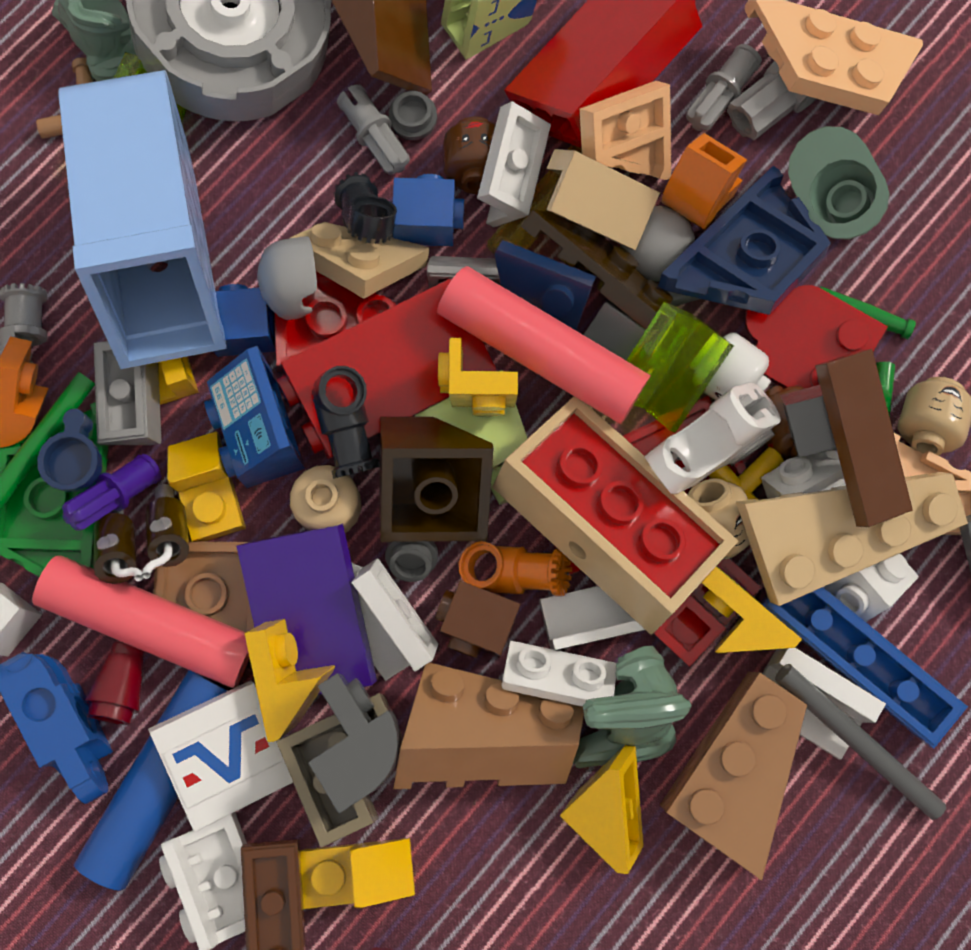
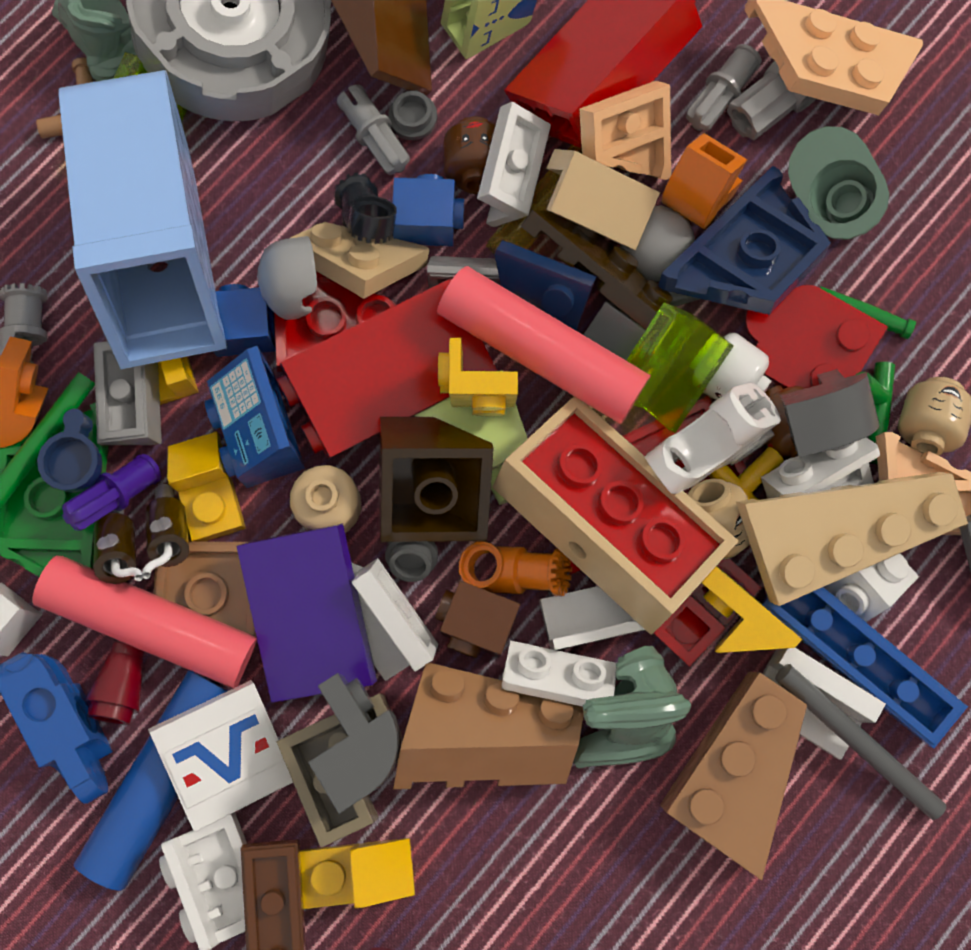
(281, 689): yellow slope -> none
(345, 424): black connector -> none
(609, 811): yellow slope -> none
(864, 438): reddish brown tile -> none

